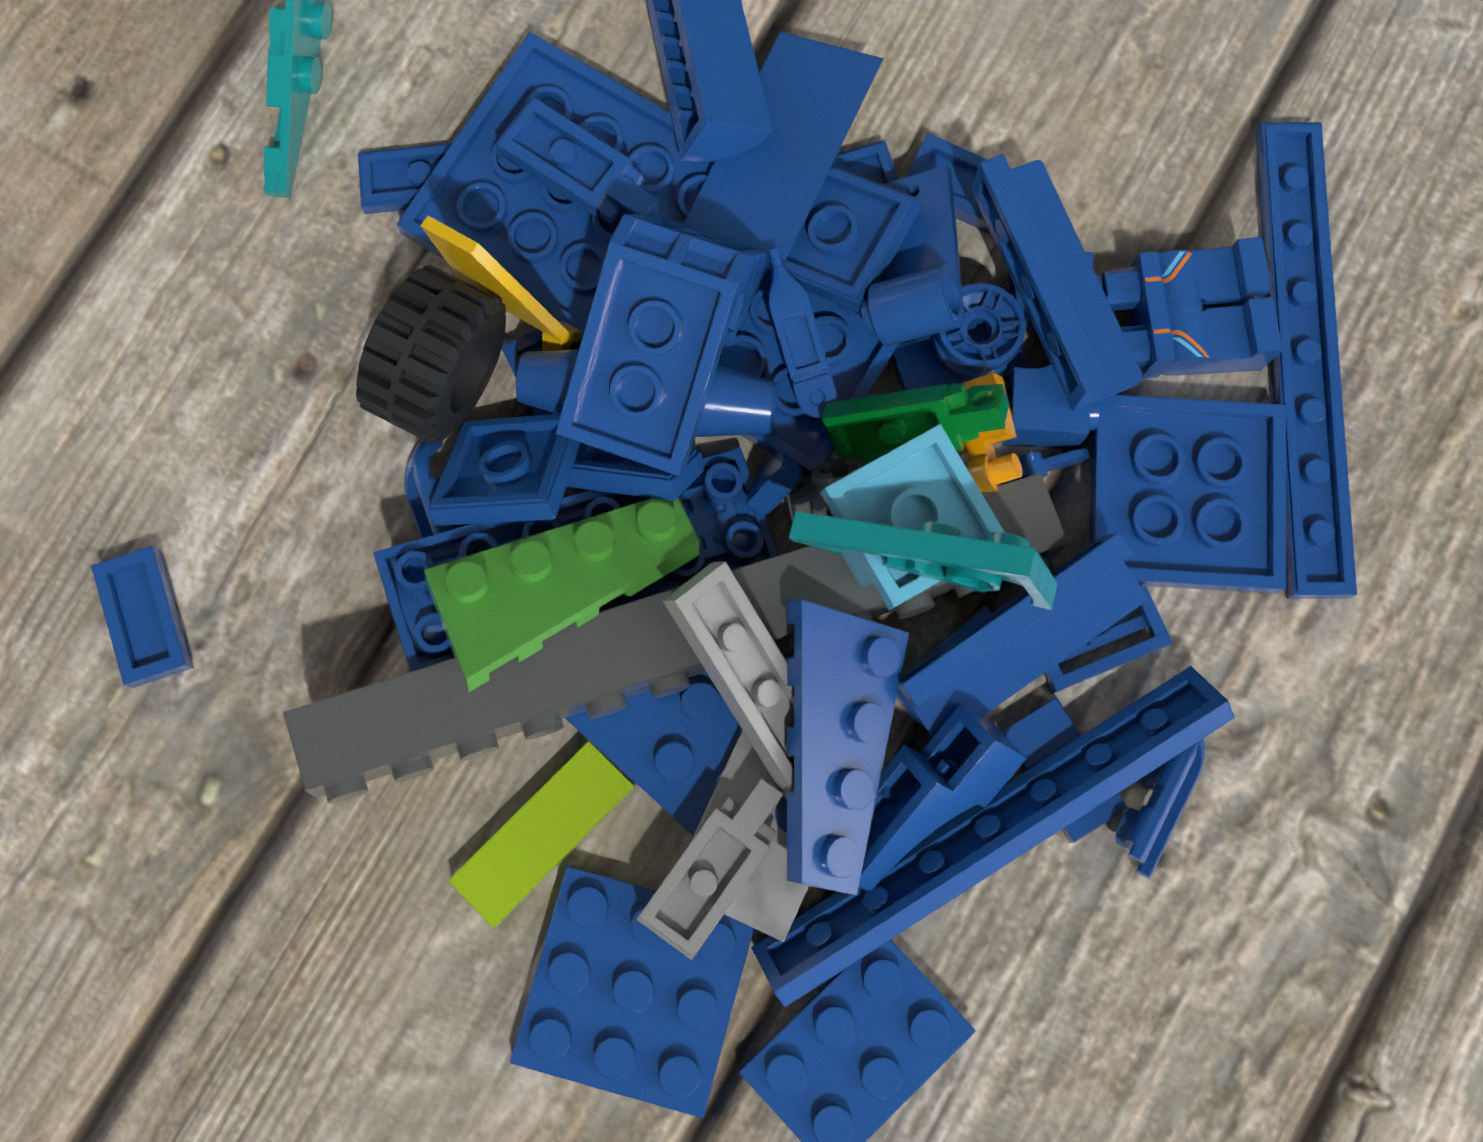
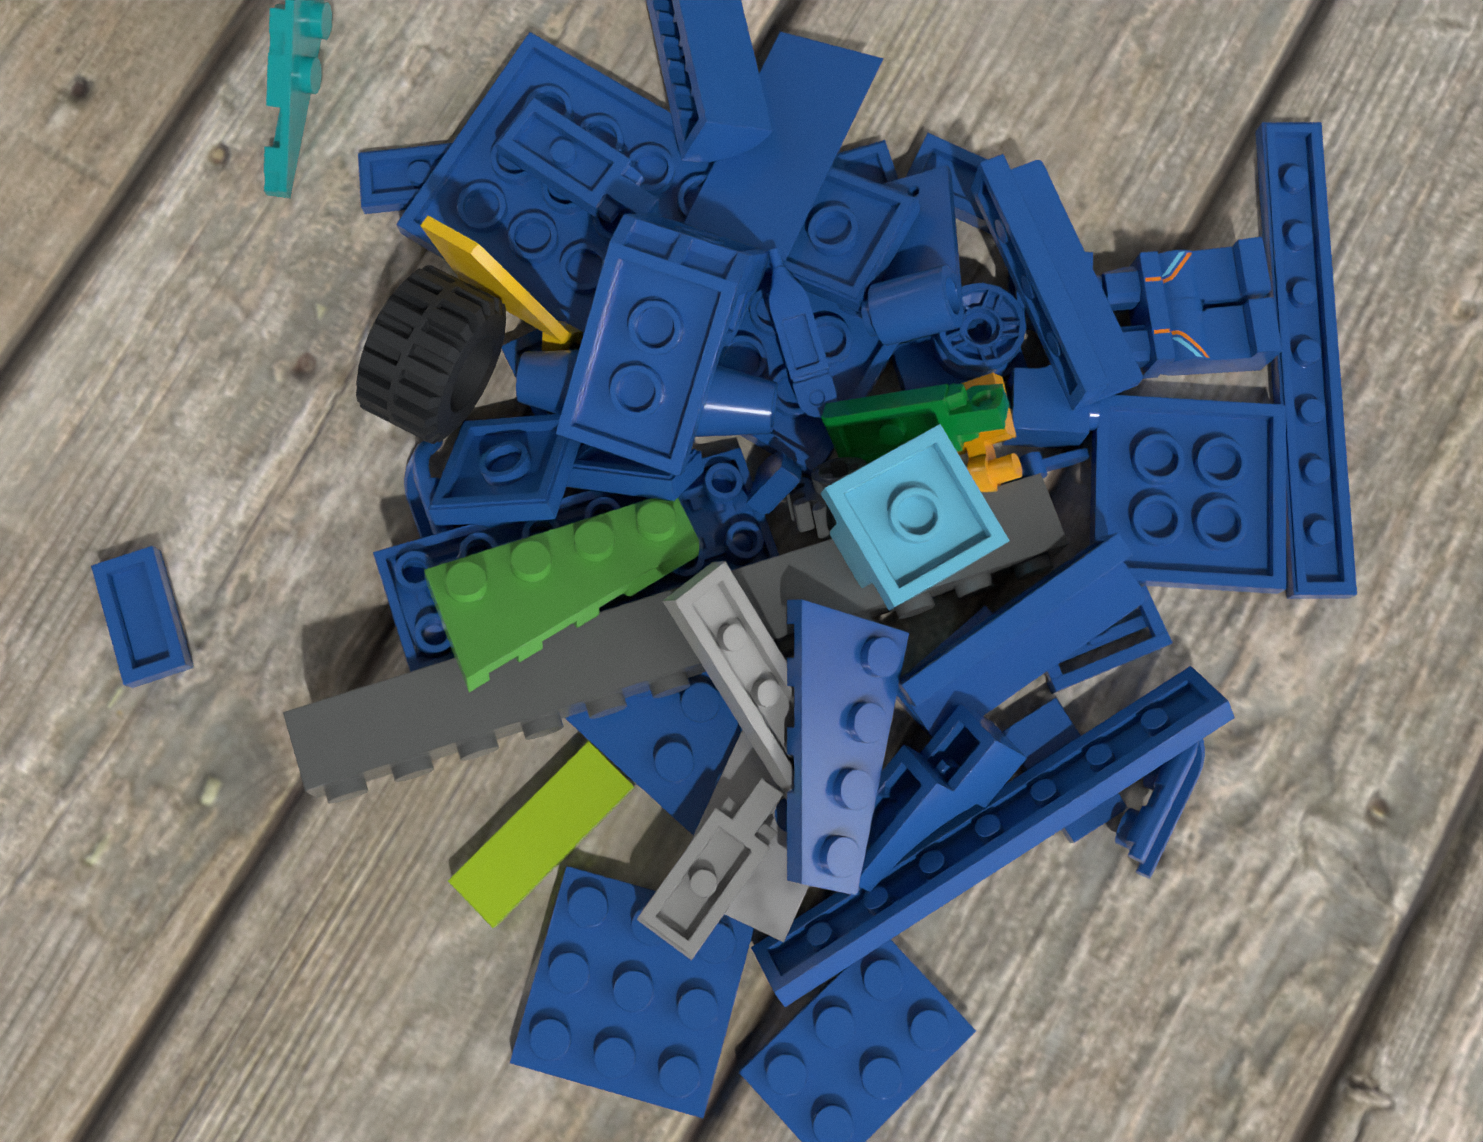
(935, 553): teal wing -> none

